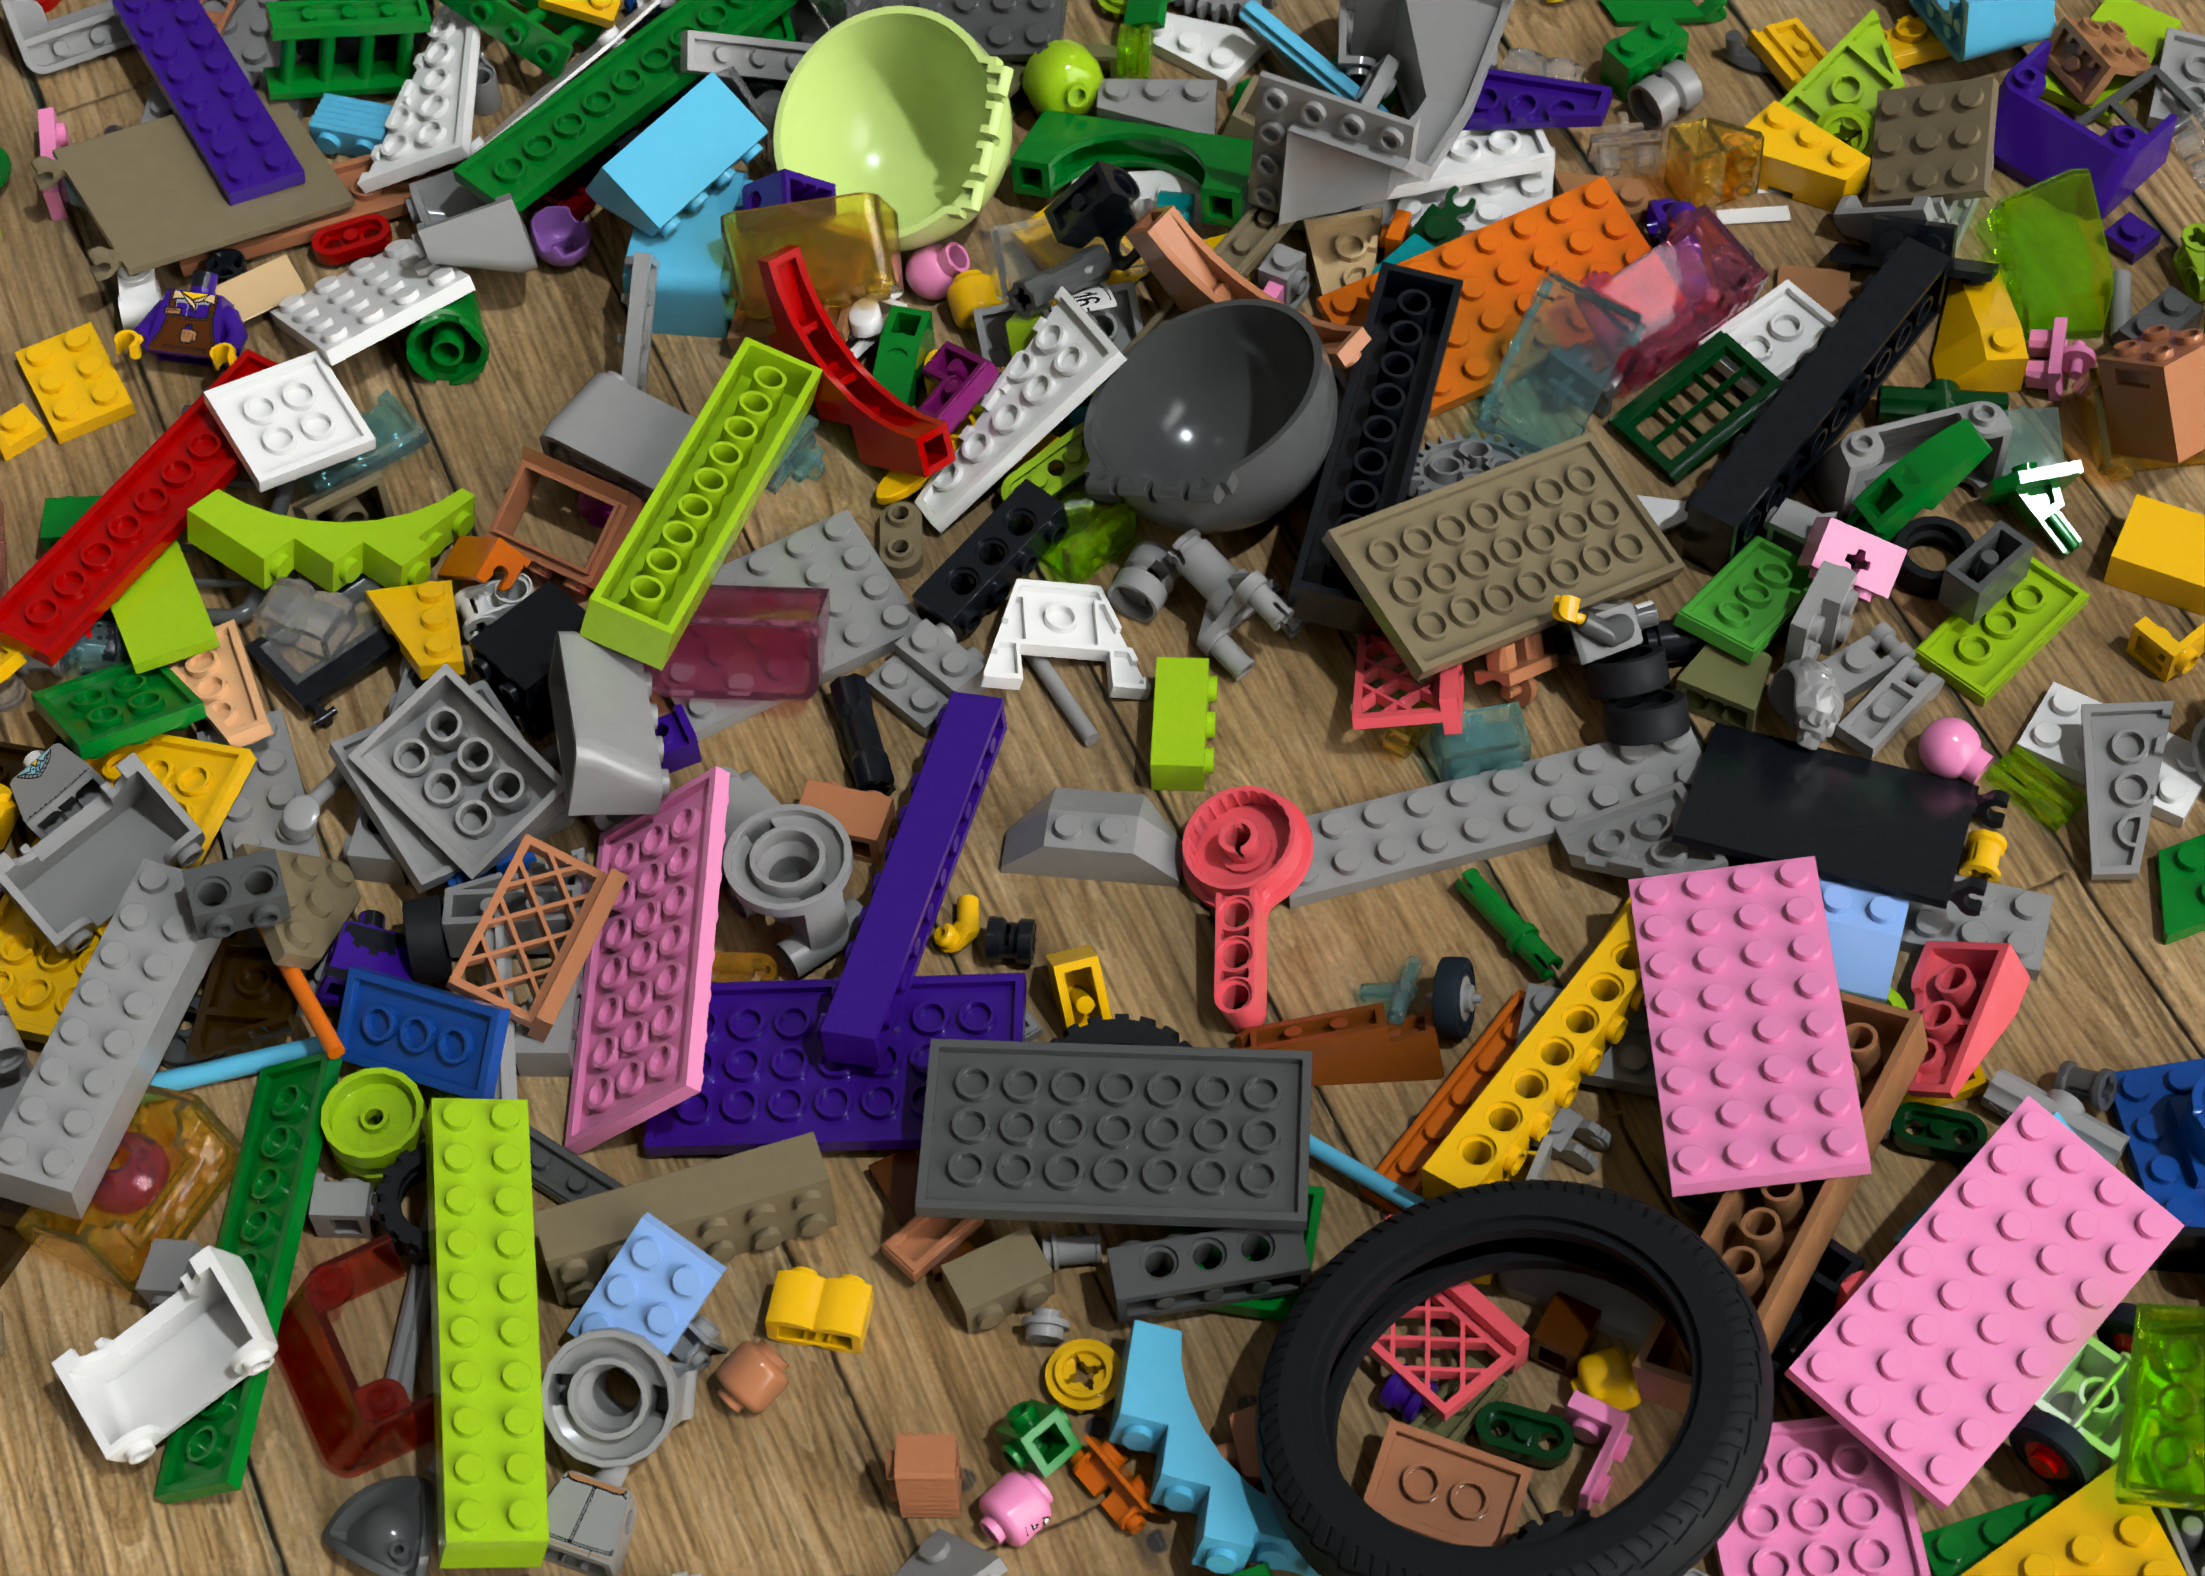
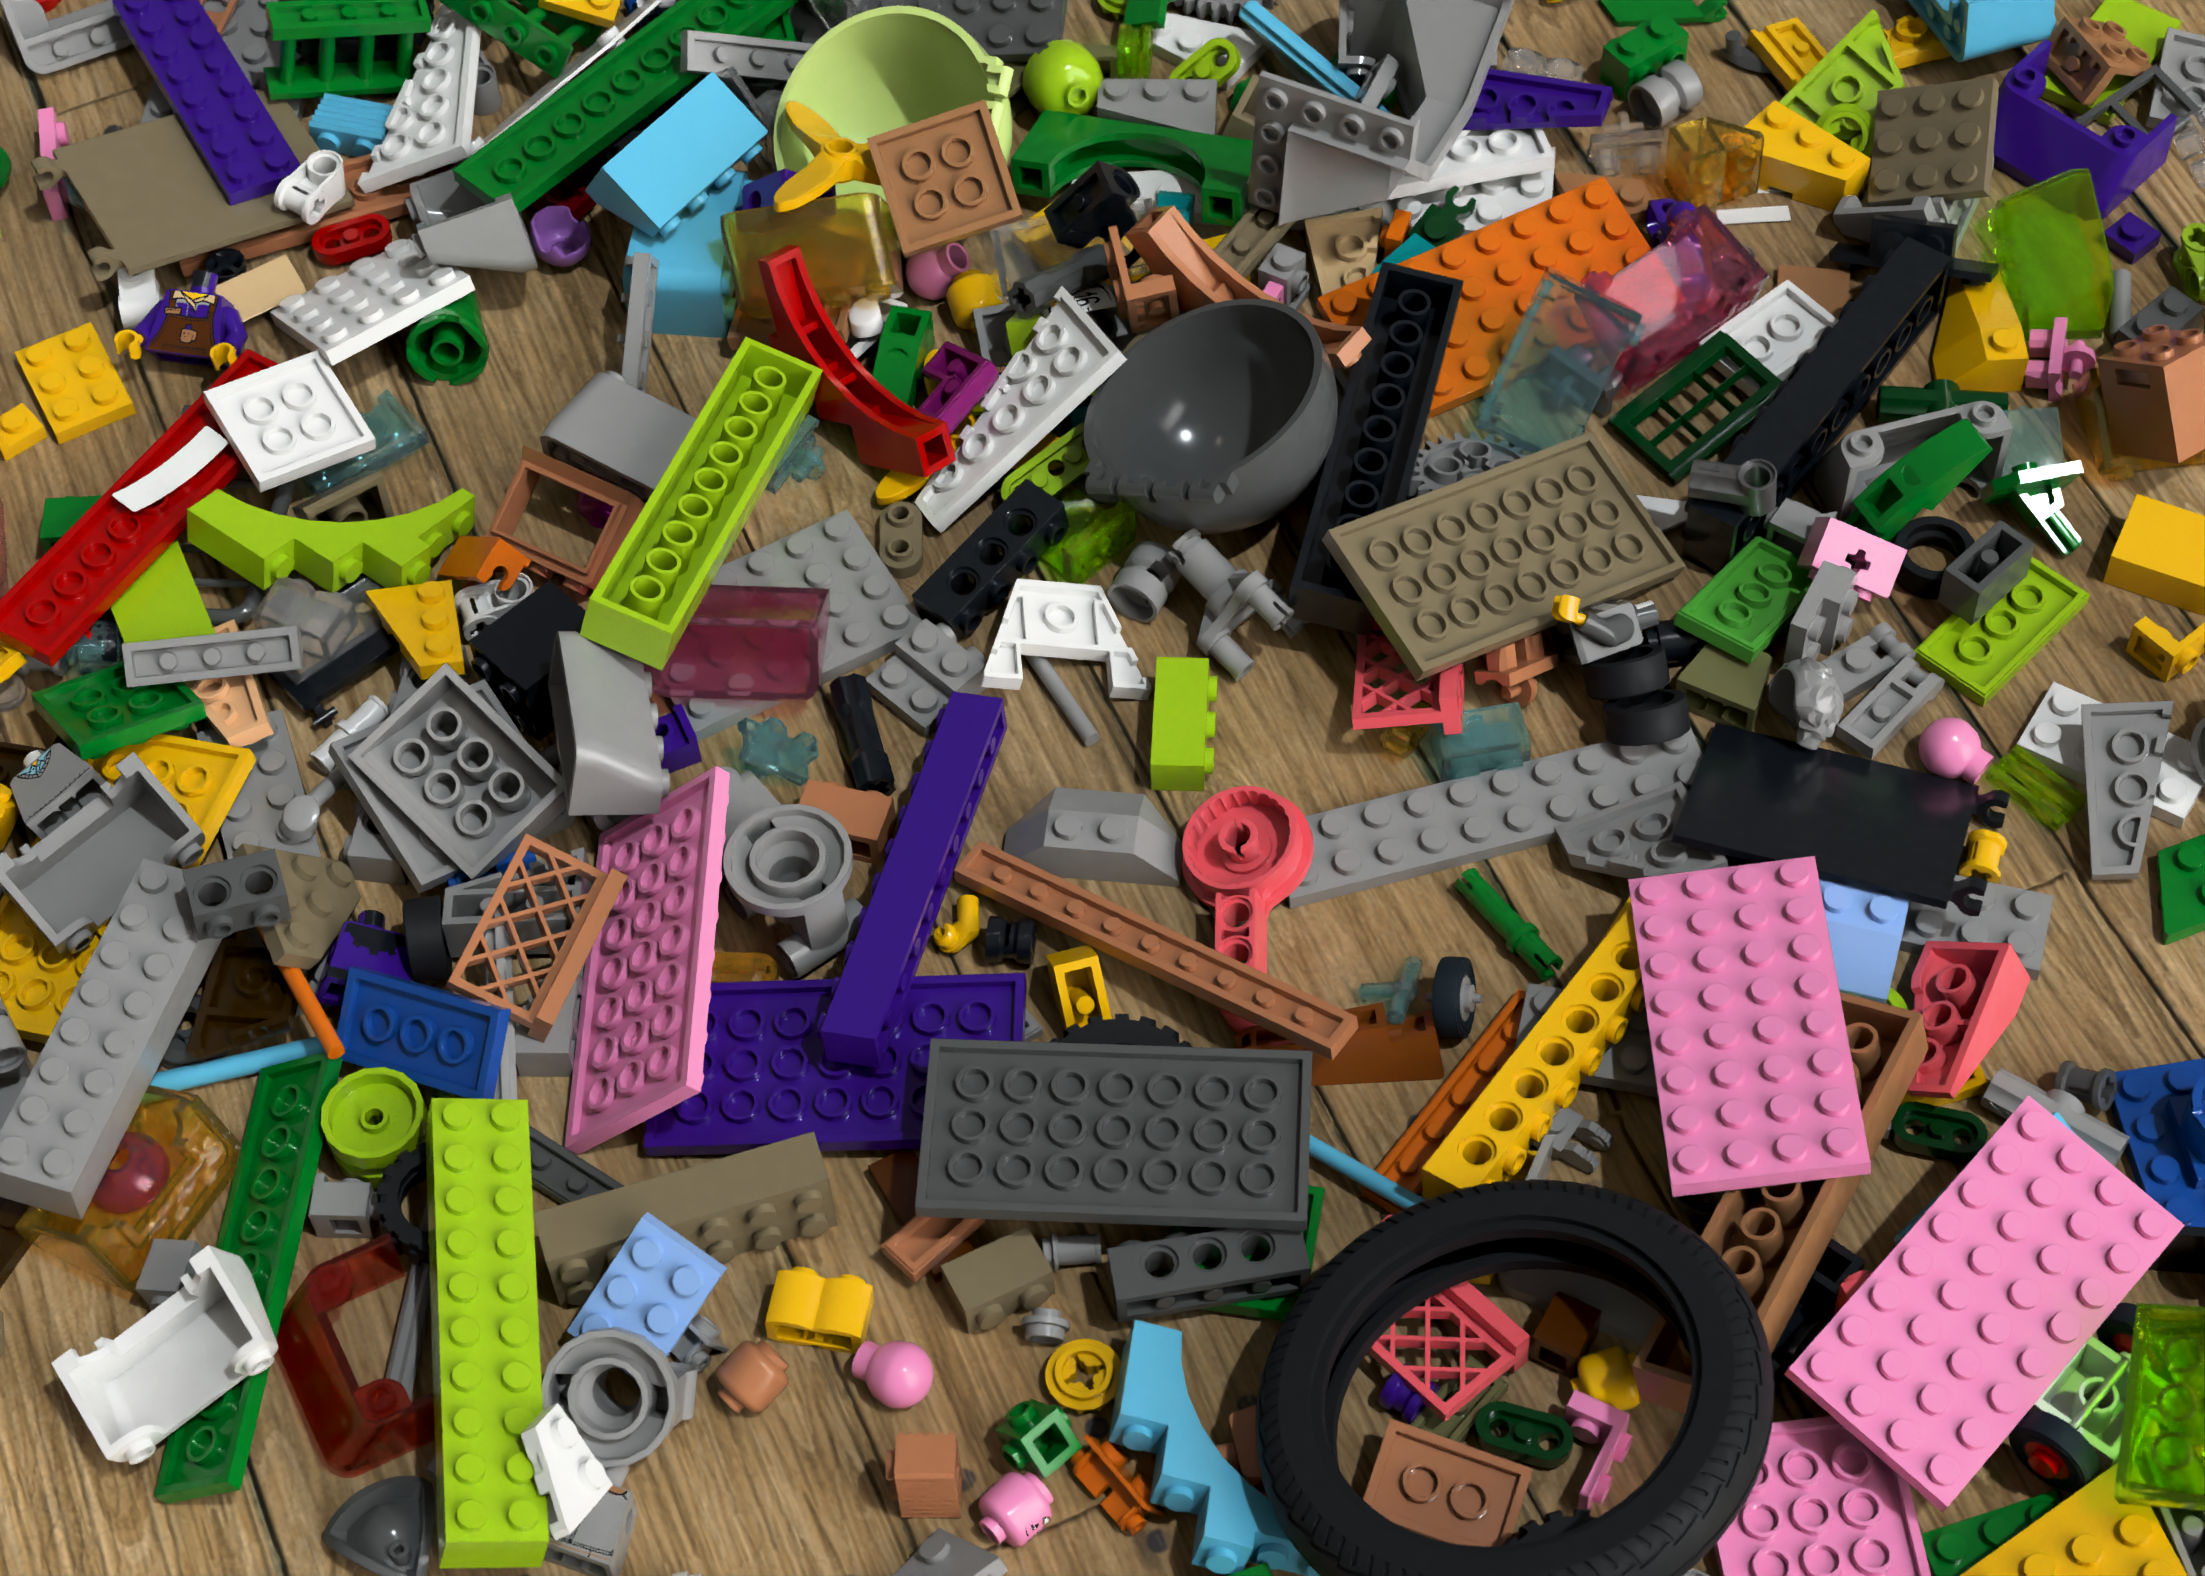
(174, 471): none -> white sticker
(213, 656): none -> light grey plate
(313, 186): none -> white piece
(368, 714): none -> white pin
(564, 1468): none -> white wing
(770, 750): none -> clear light blue hips
(834, 161): none -> yellow piece
(894, 1372): none -> bright pink piece
(945, 178): none -> medium nougat plate
(1142, 303): none -> nougat bracket
(1157, 950): none -> nougat plate
(1203, 62): none -> lime plate
(1748, 485): none -> flat silver piece

